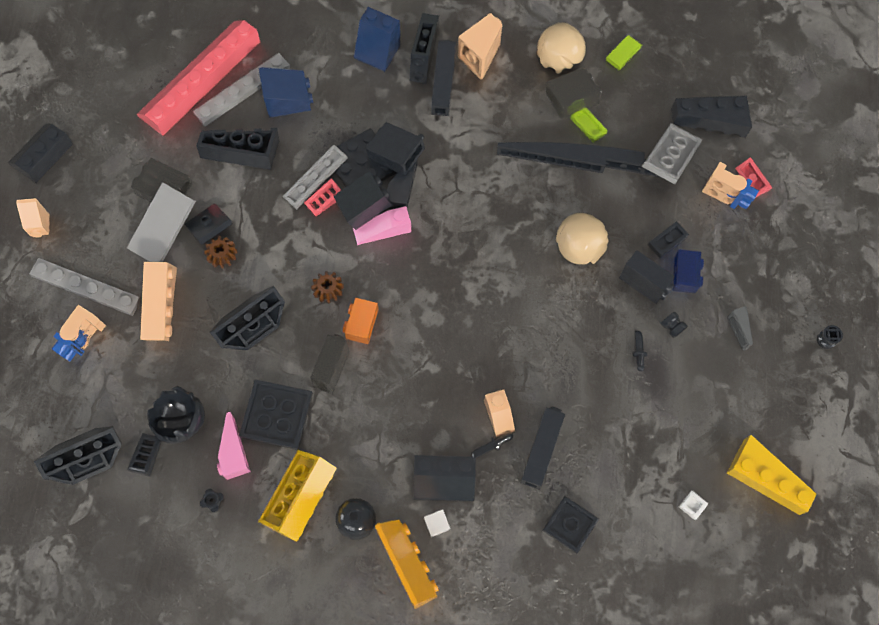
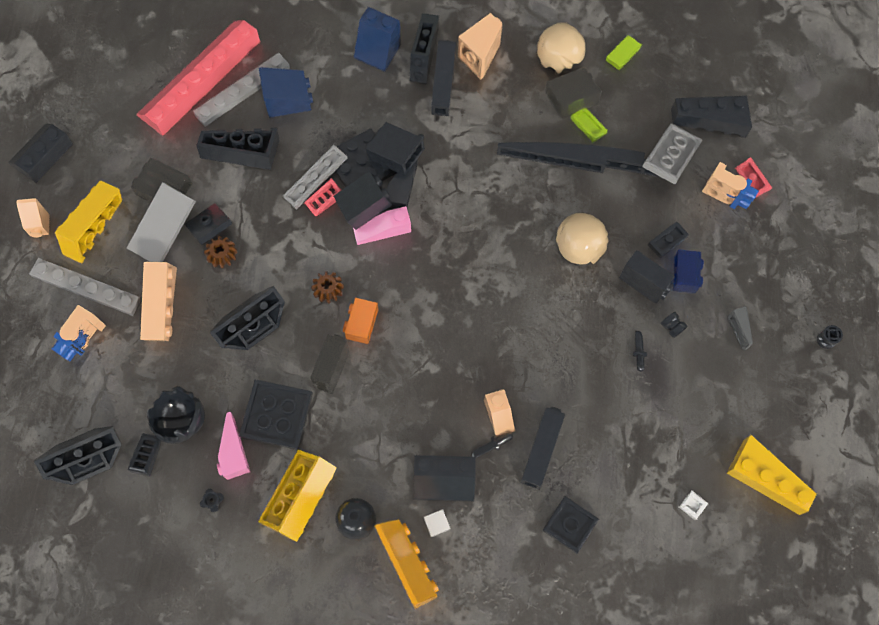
(87, 220): none -> yellow wedge

